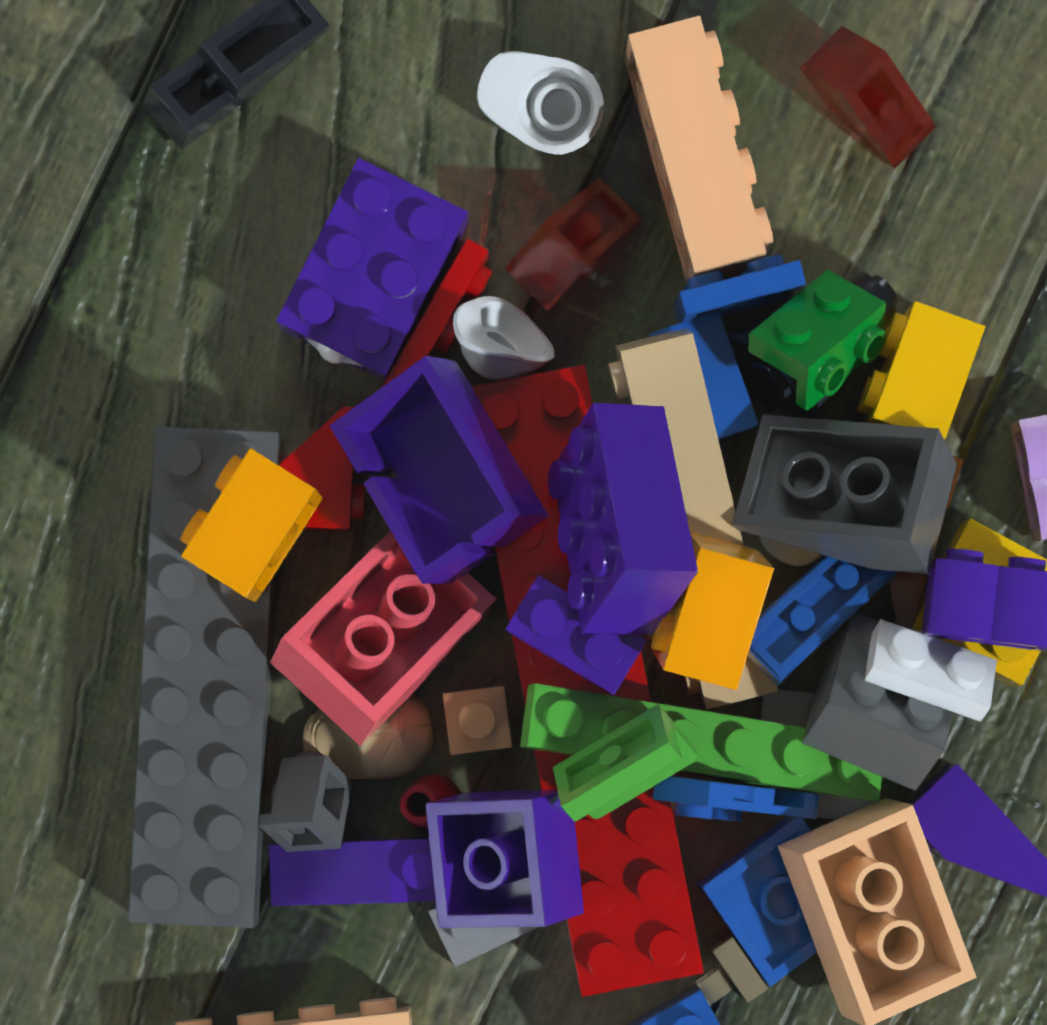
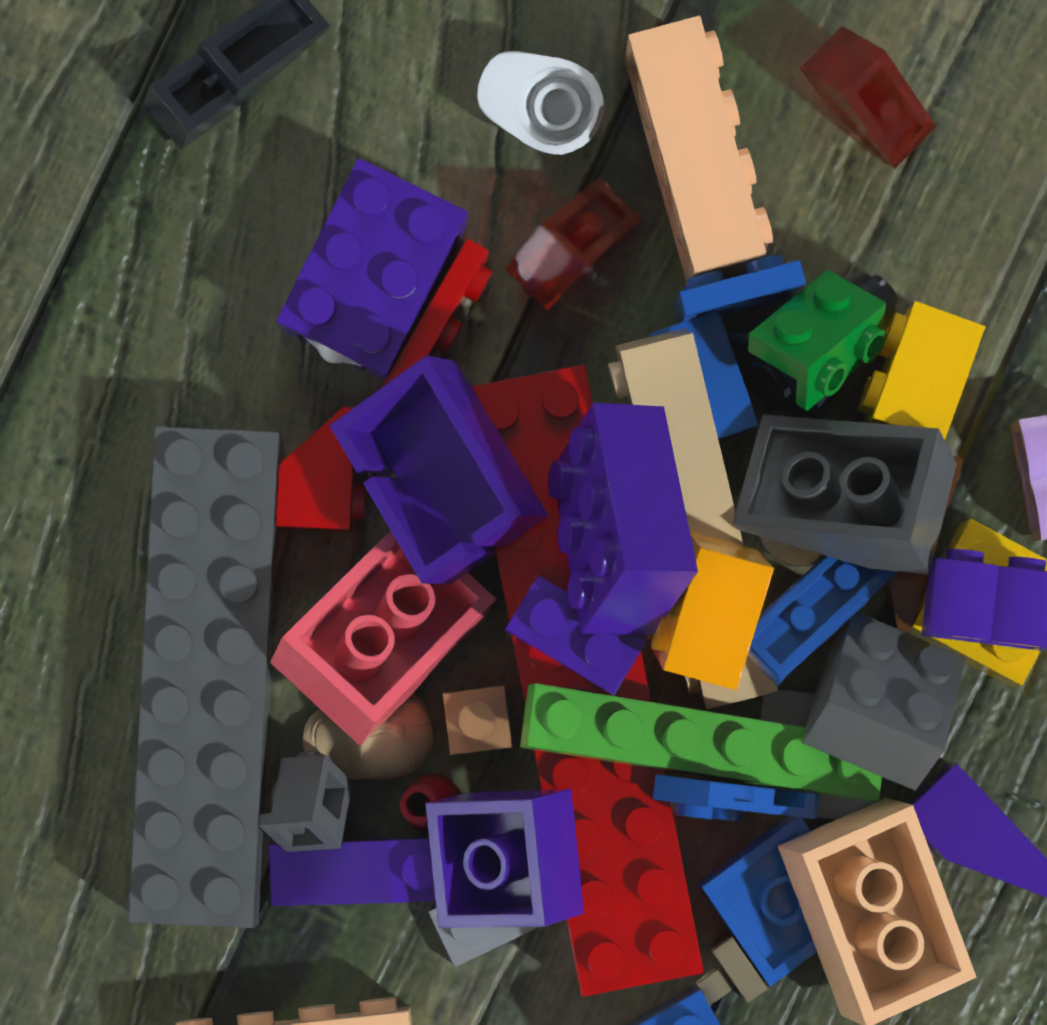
(249, 524): light orange brick -> none
(500, 339): white piece -> none
(622, 765): bright green panel -> none
(930, 670): white plate -> none

